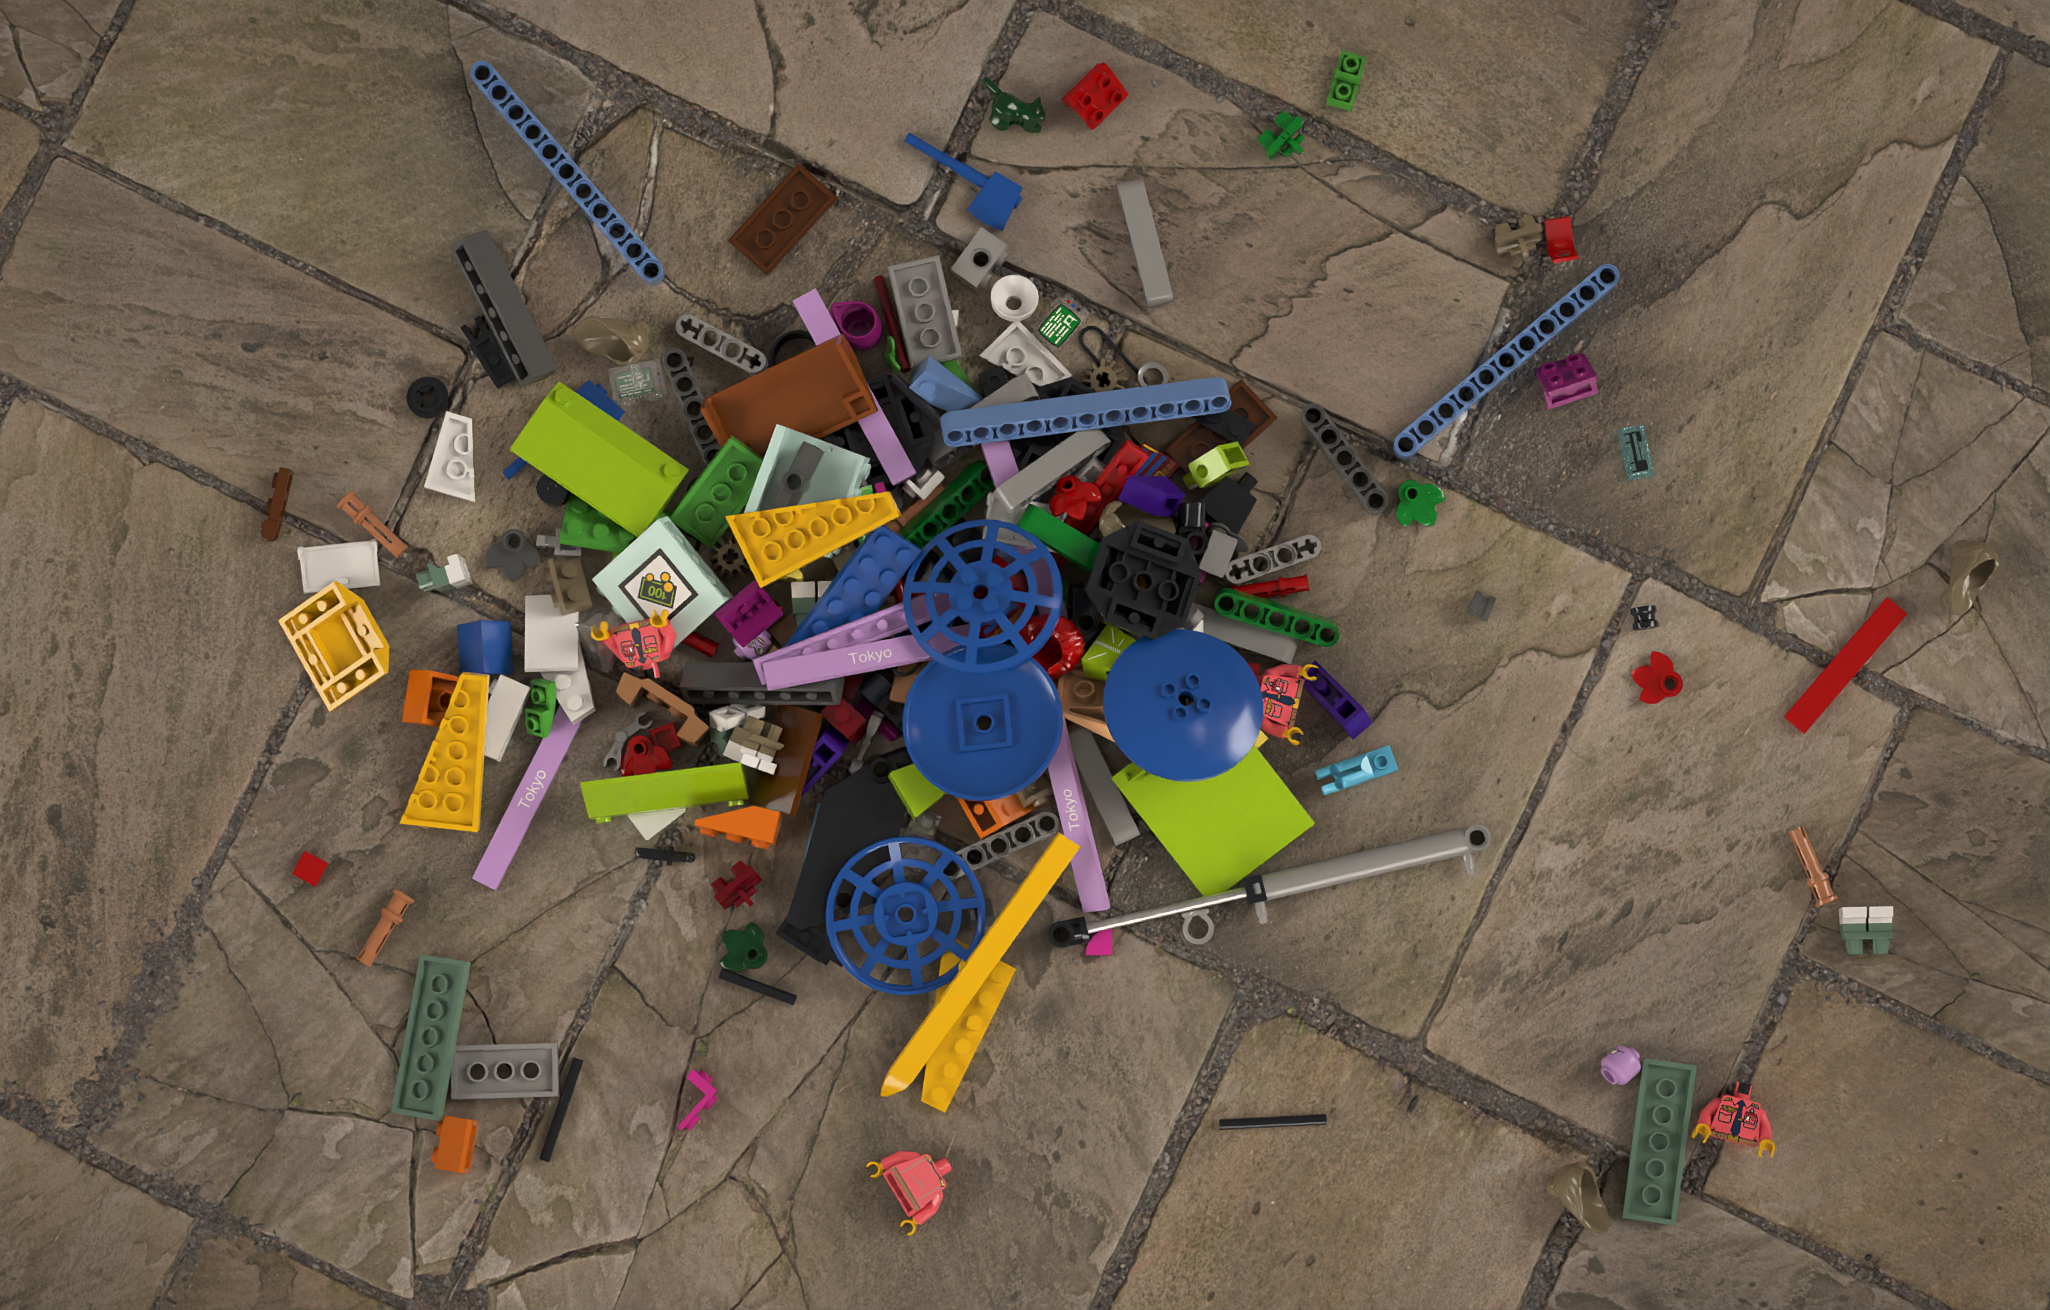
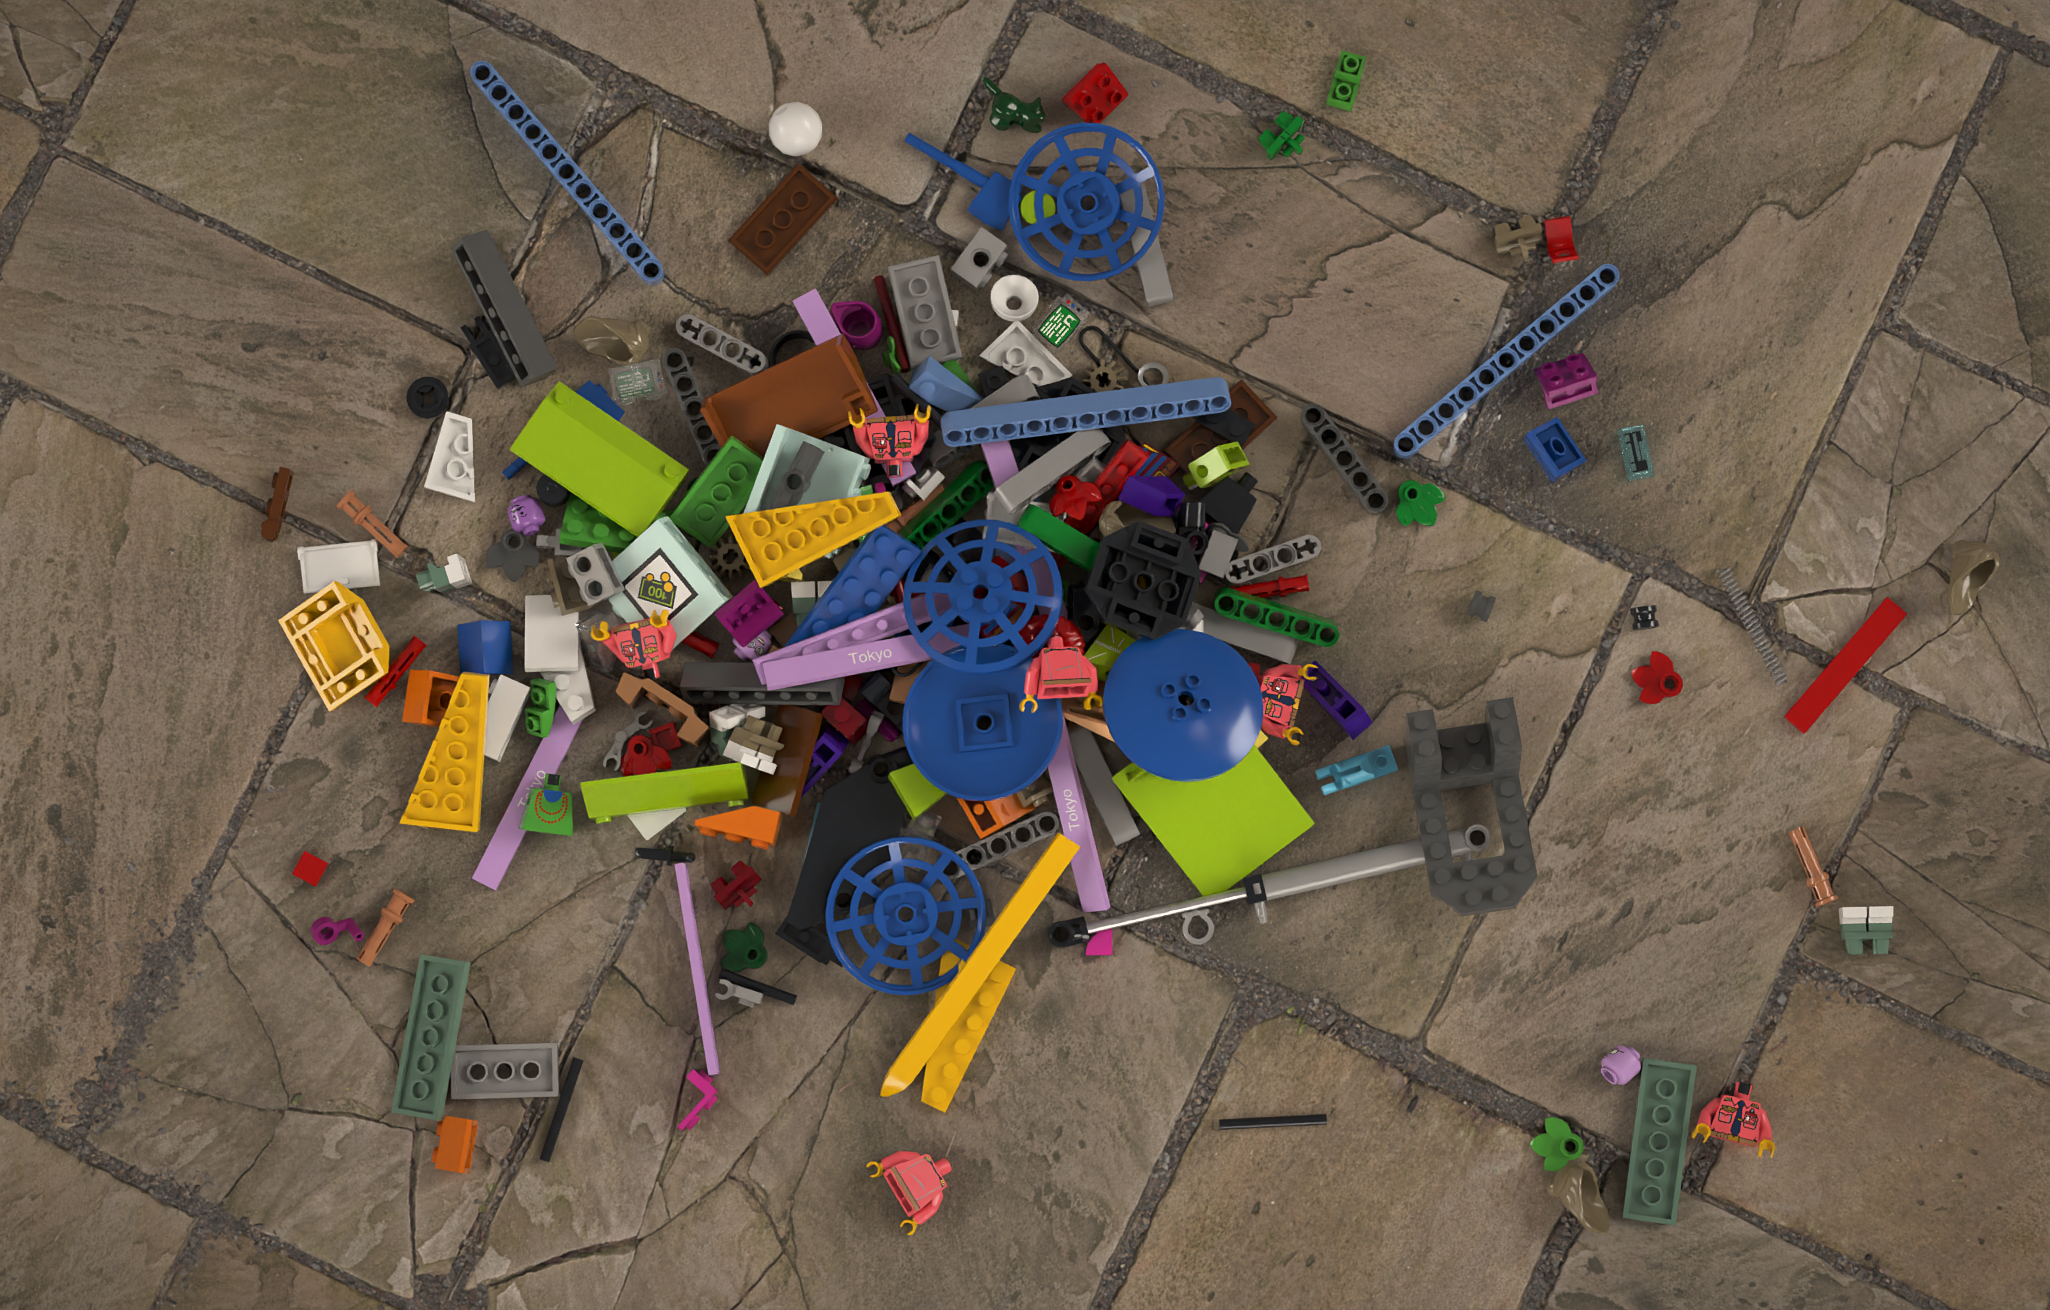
(332, 929): none -> magenta plate
(395, 671): none -> red pin
(526, 515): none -> medium lavender head
(548, 809): none -> bright green torso
(601, 571): none -> light grey brick
(697, 969): none -> lavender tile
(746, 996): none -> light grey plate
(795, 128): none -> white piece
(892, 438): none -> torso
(1028, 210): none -> lime piece
(1061, 674): none -> coral torso
(1072, 194): none -> blue dish
(1465, 759): none -> dark grey bracket
(1553, 1144): none -> bright green plate
(1554, 449): none -> blue slope
(1747, 621): none -> light grey piece

